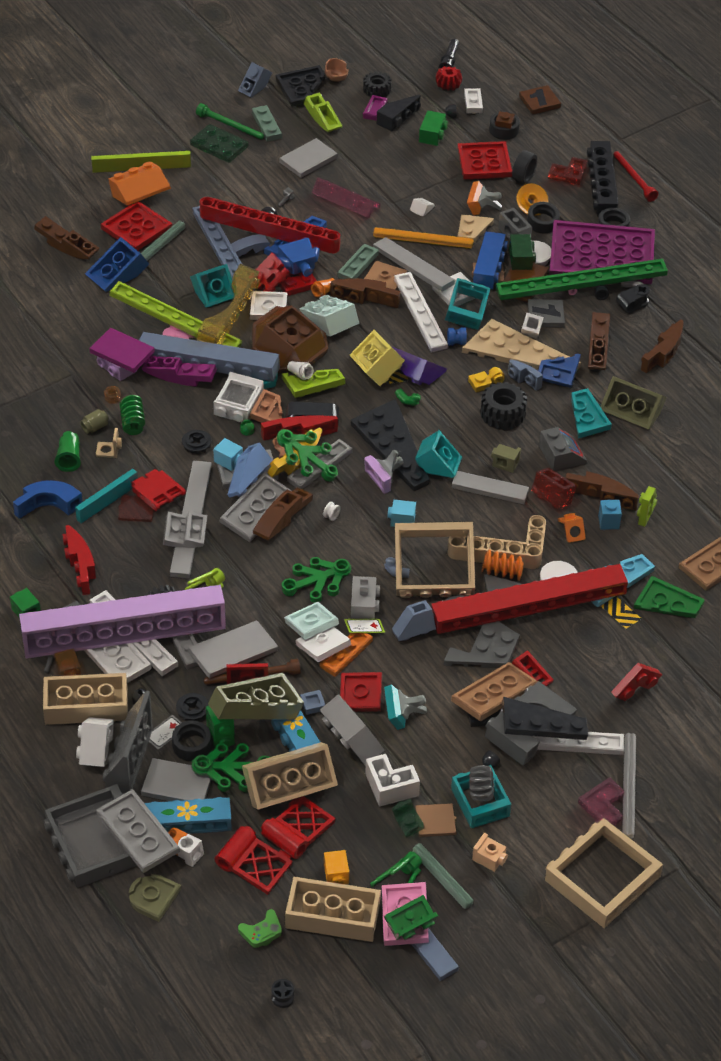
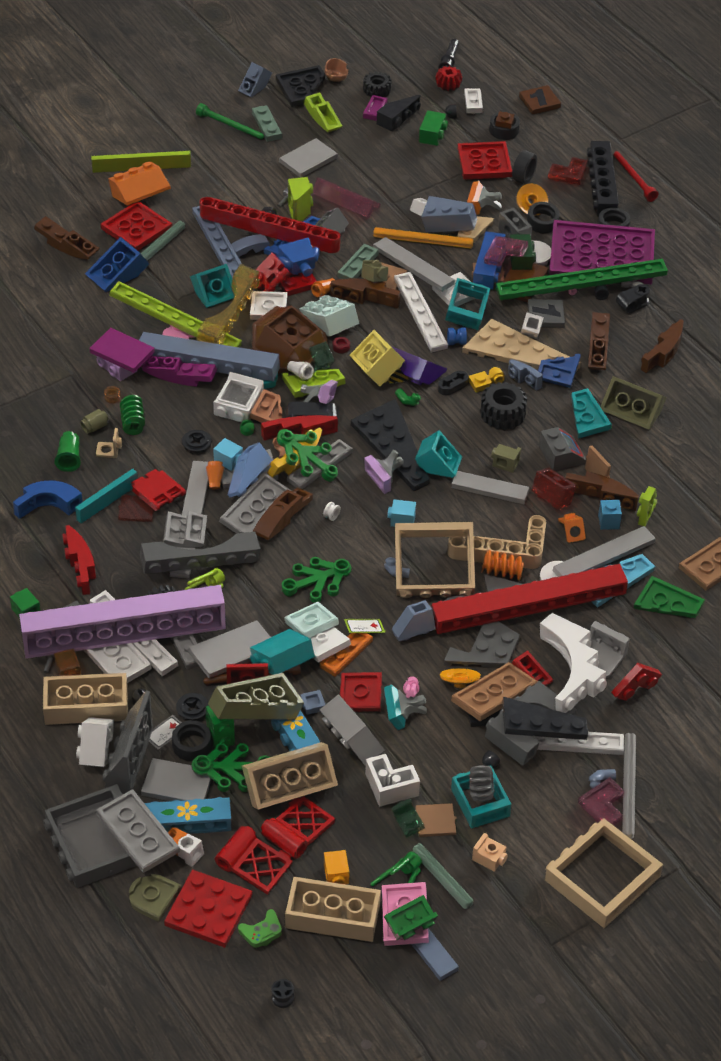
(162, 557): none -> dark grey arch
(208, 908): none -> red plate
(215, 472): none -> orange cone
(219, 143): clear green plate -> none
(282, 651): none -> teal brick
(300, 198): none -> lime slope
(322, 356): none -> clear green bracket
(324, 391): none -> piece
(333, 220): none -> dark grey brick
(341, 345): none -> dark red tile
(363, 598): light grey brick -> none
(374, 271): none -> olive brick
(411, 687): none -> bright pink axle
(448, 215): none -> sand blue wedge
(453, 383): none -> black beam
(460, 677): none -> light orange dish
(504, 246): none -> clear pink plate
(575, 647): none -> white arch
(596, 463): none -> medium nougat piece
(601, 775): none -> sand blue arm
(606, 552): none -> light grey tile
(610, 646): none -> light grey bracket
(621, 612): sticker -> none

